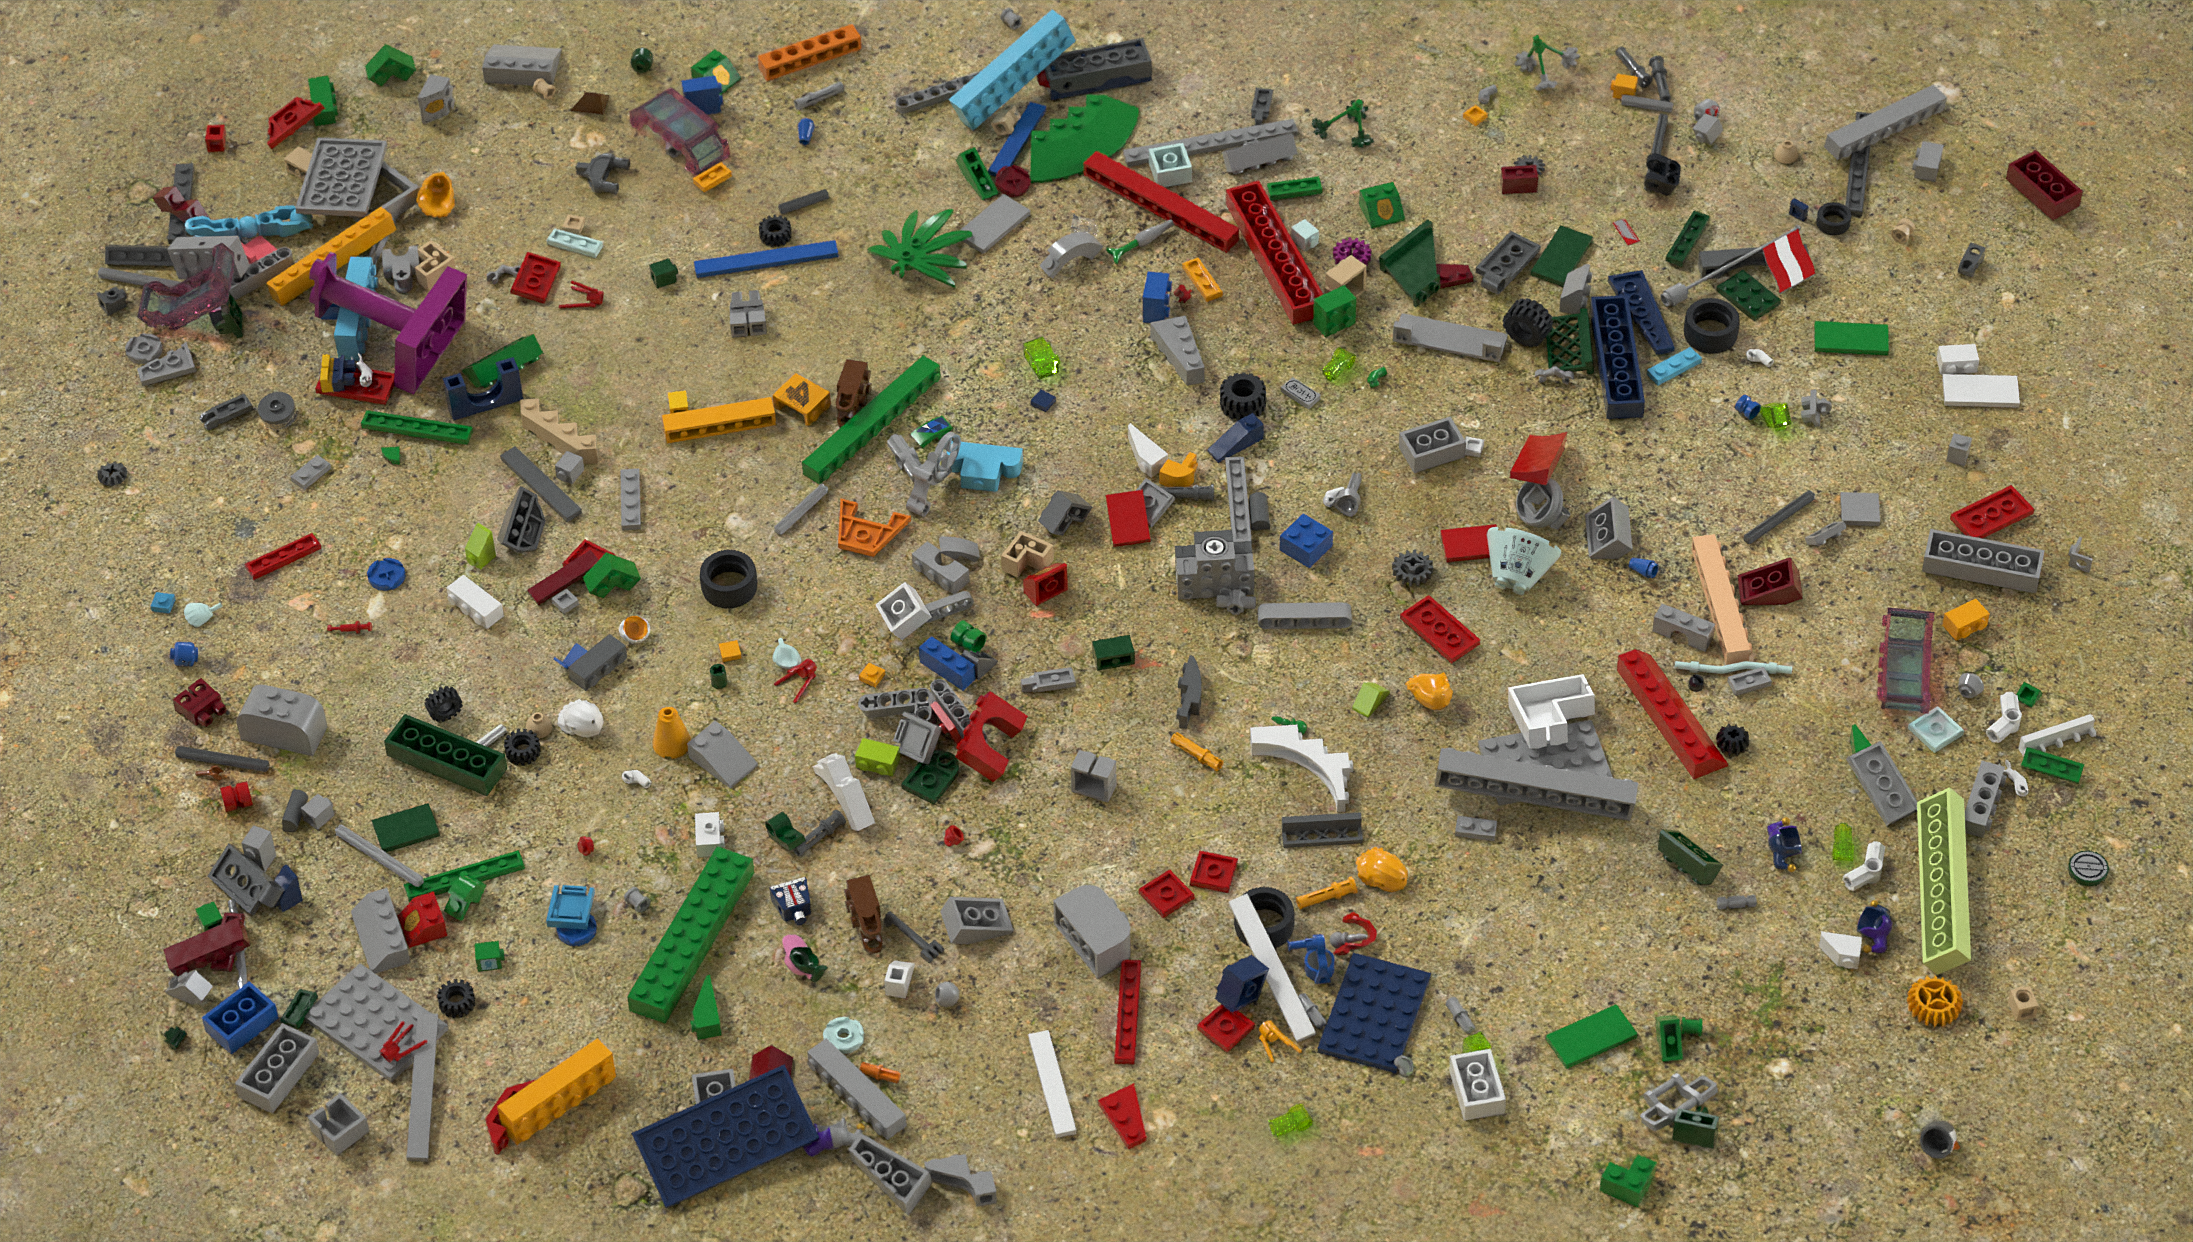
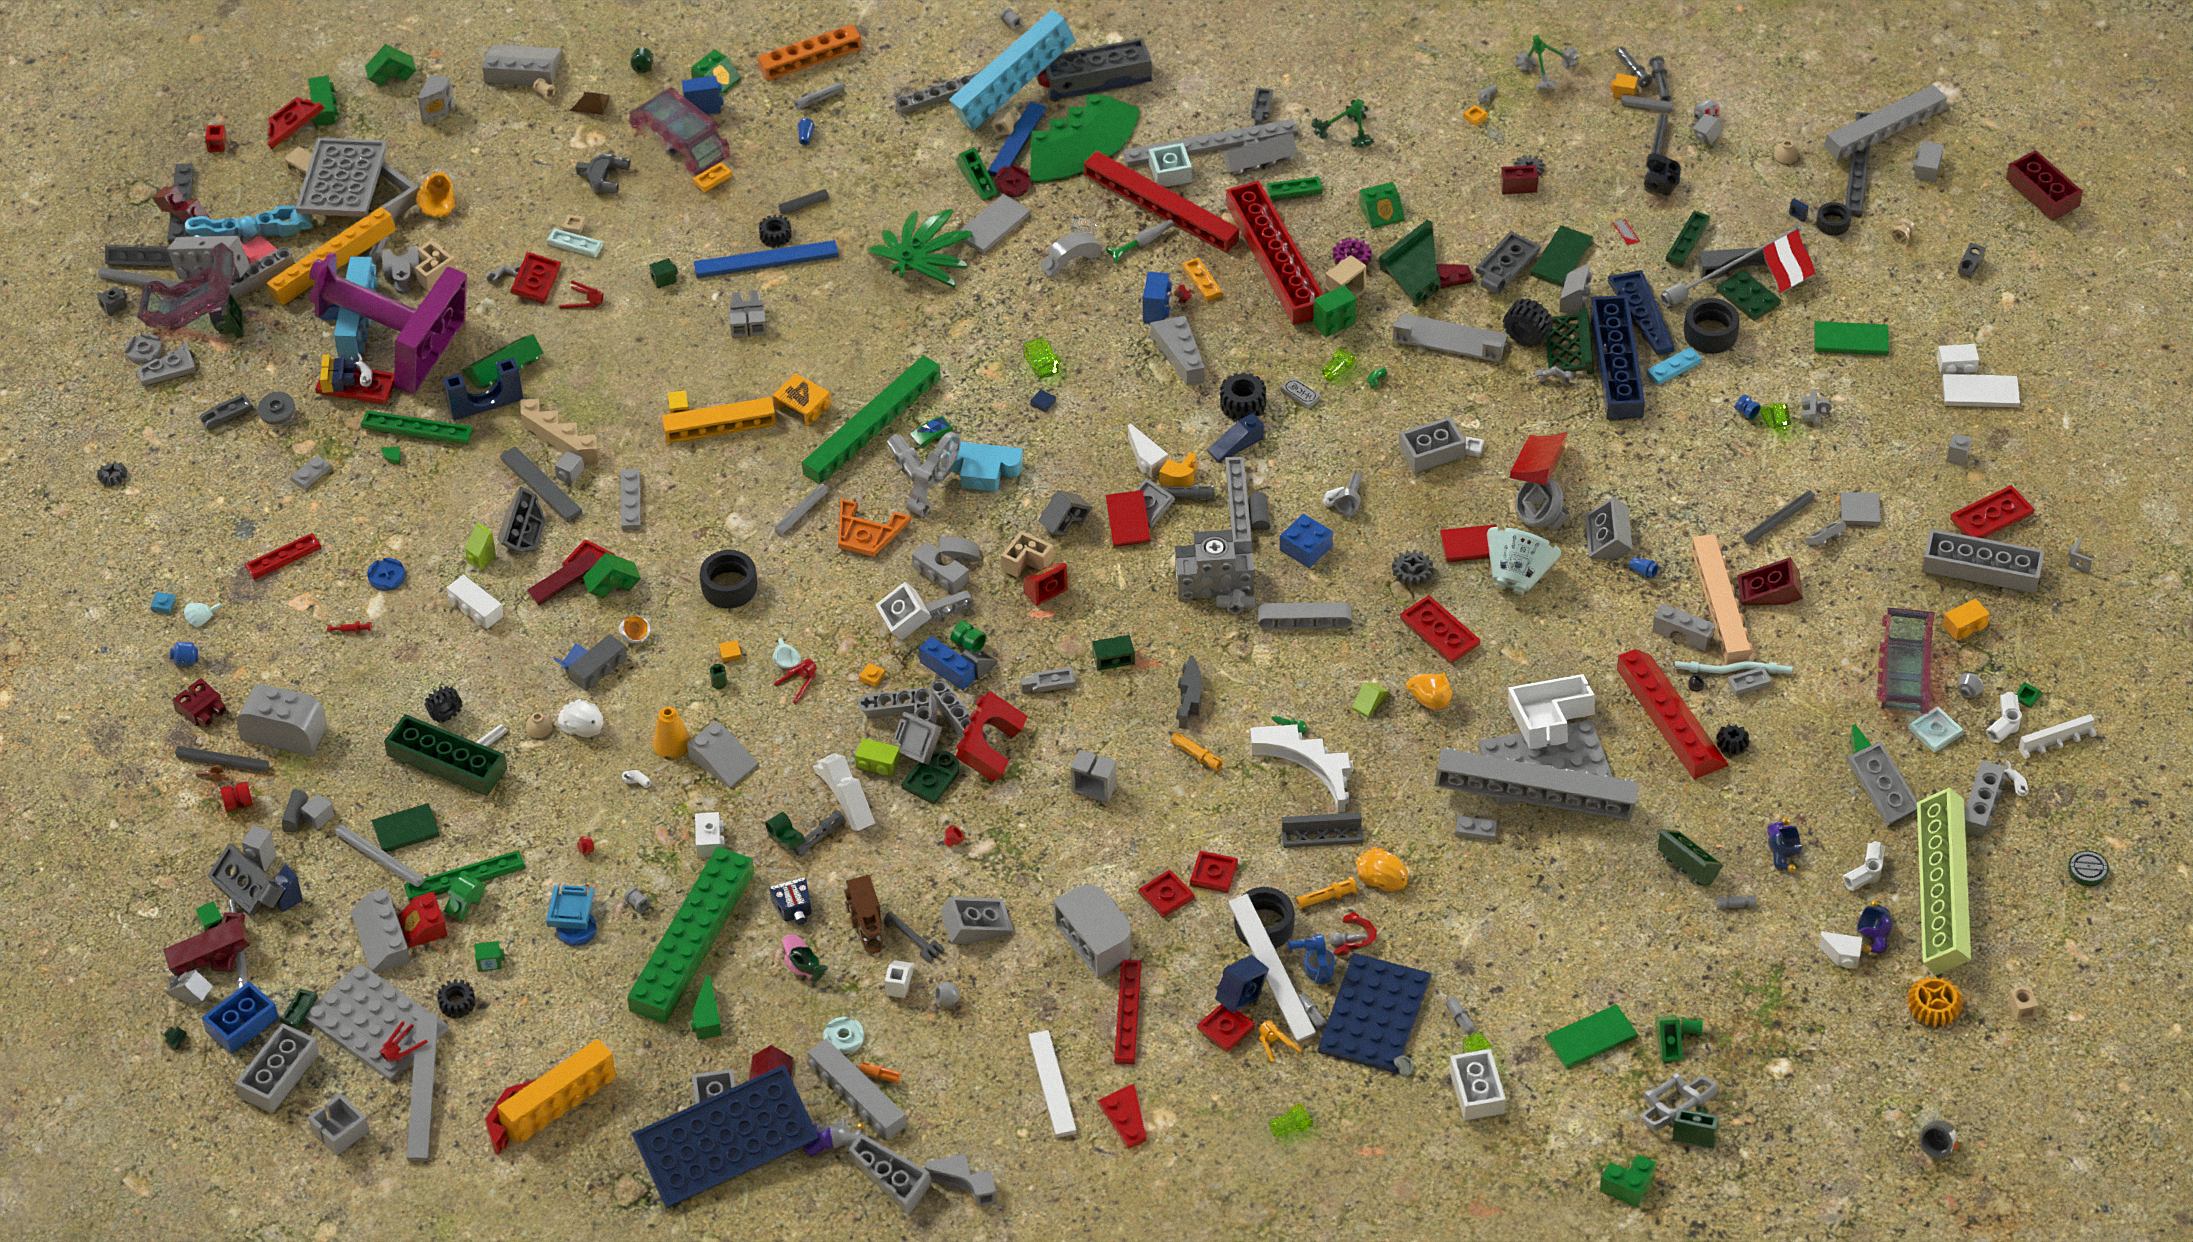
(520, 738): black tyre -> none
(565, 601): light grey plate -> none
(852, 389): reddish brown brick -> none
(946, 723): plate -> none
(1305, 235): light aqua brick -> none
(1759, 356): white arm -> none
(1842, 847): clear neon green piece -> none
(2052, 765): green plate -> none

